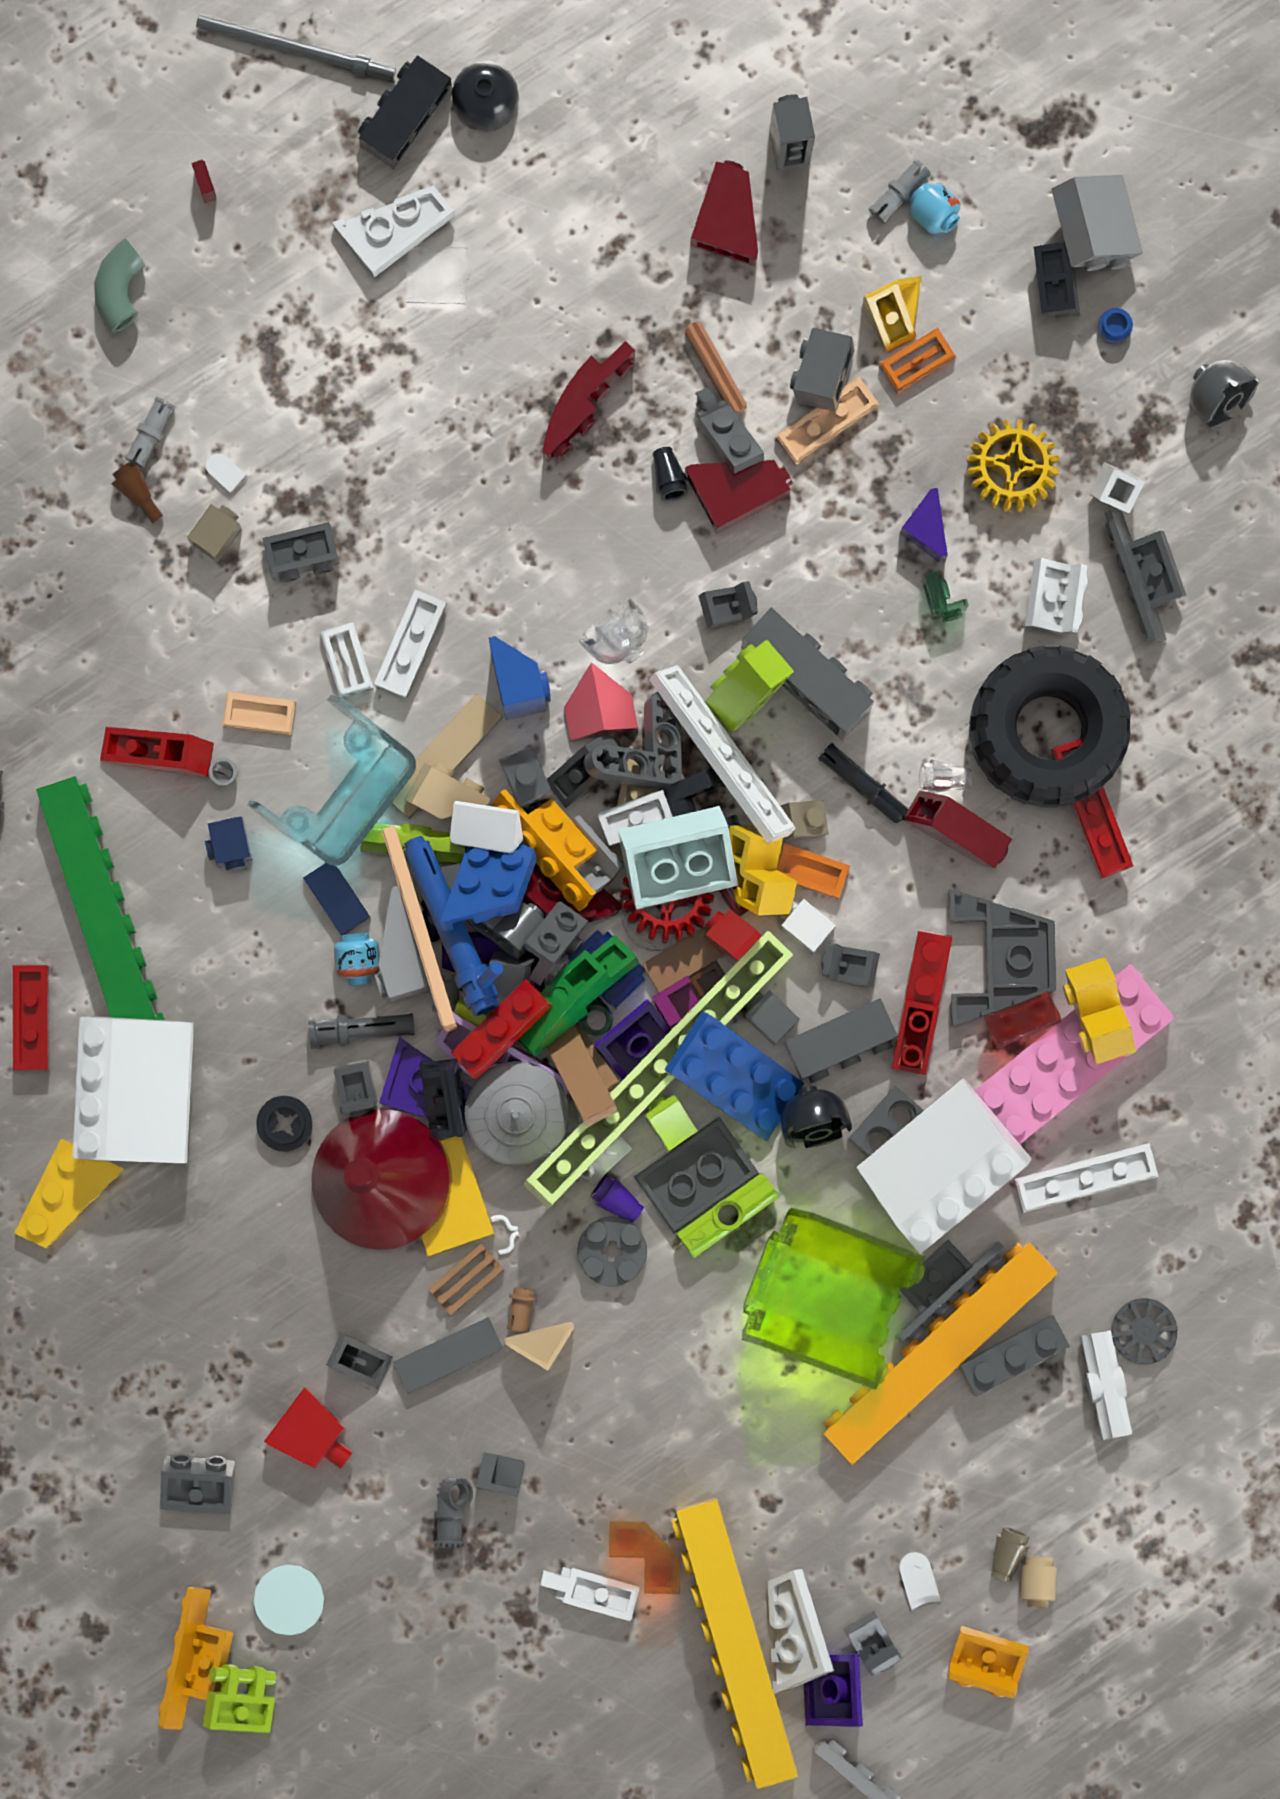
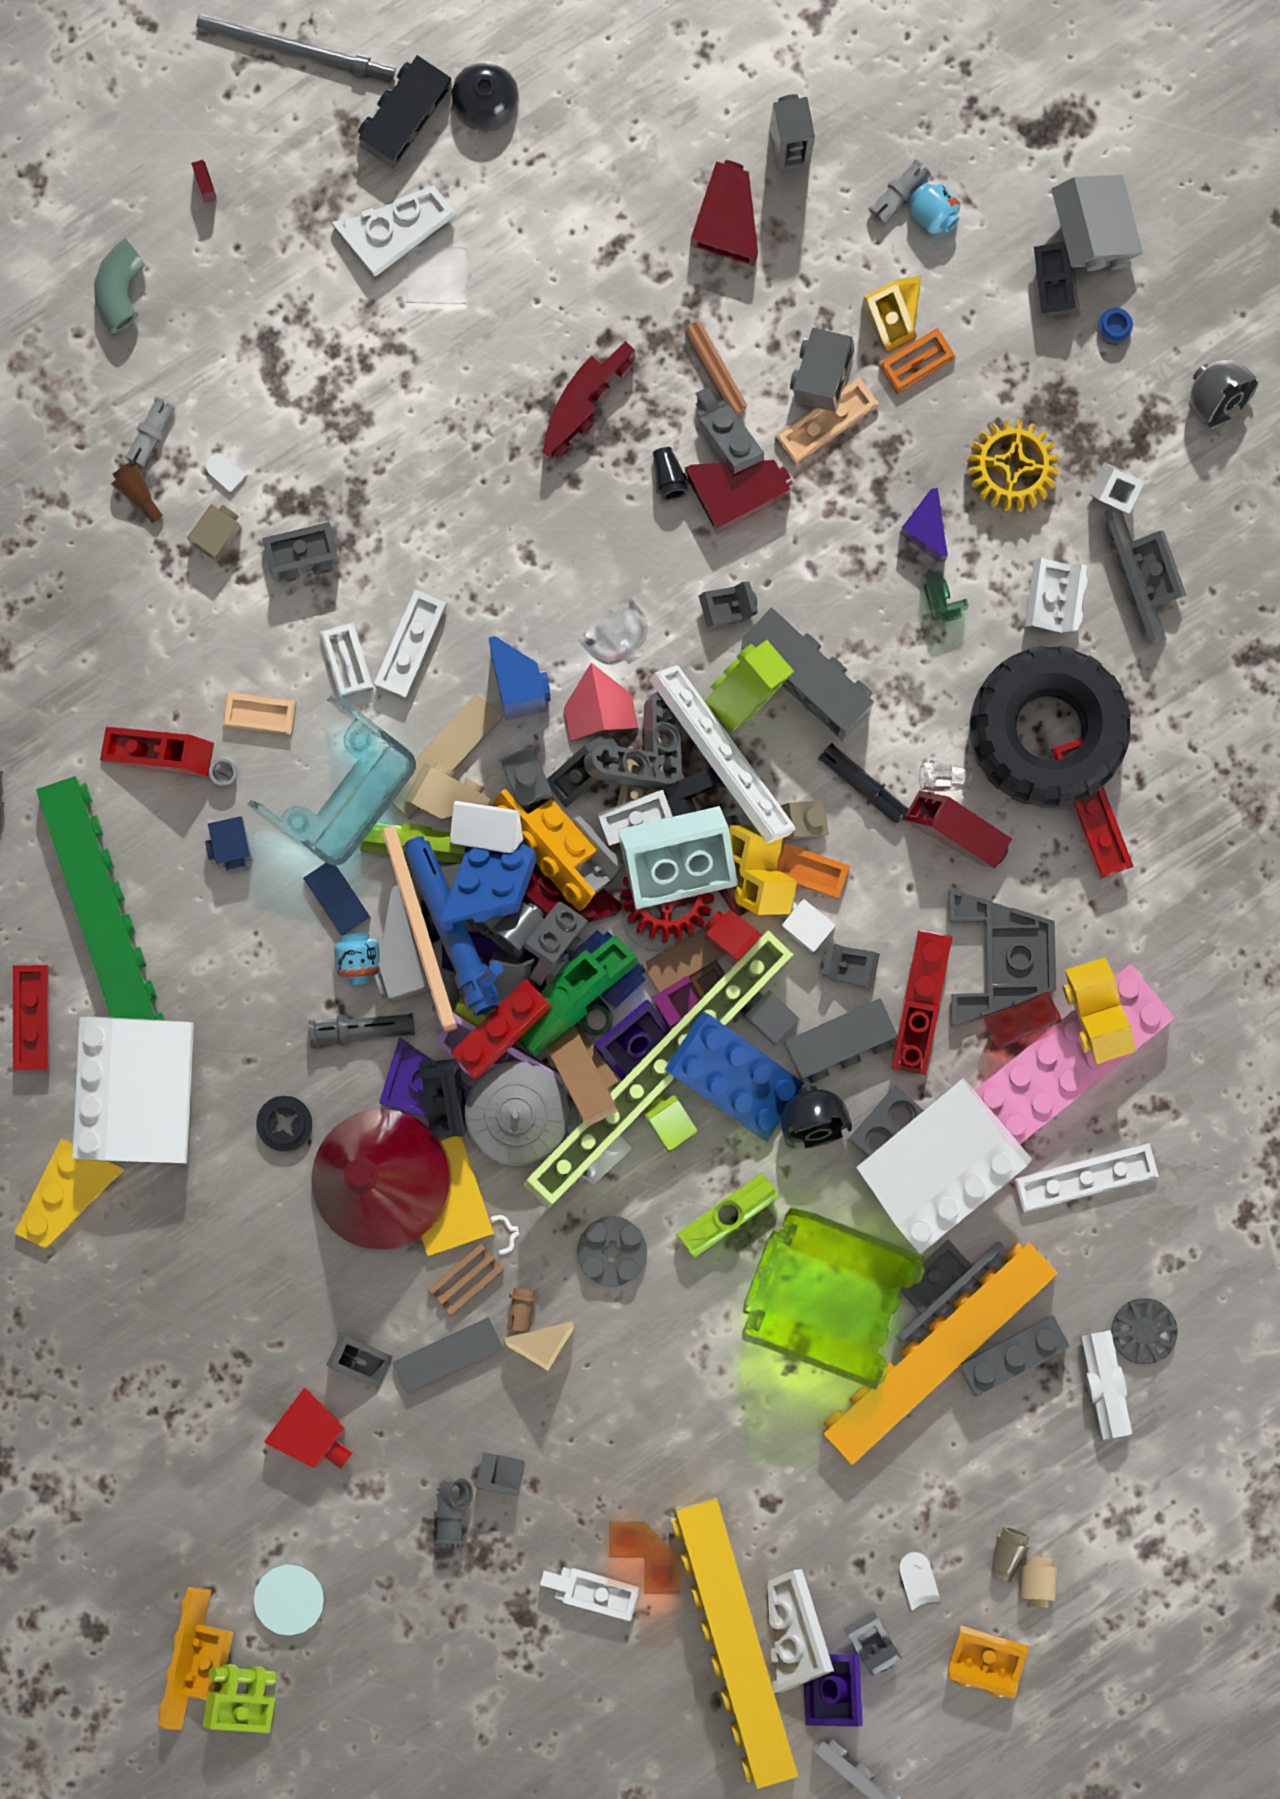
(197, 1484): dark grey bracket -> none
(355, 1088): dark grey bracket -> none
(615, 1198): dark purple cone -> none
(696, 1175): dark grey tile -> none

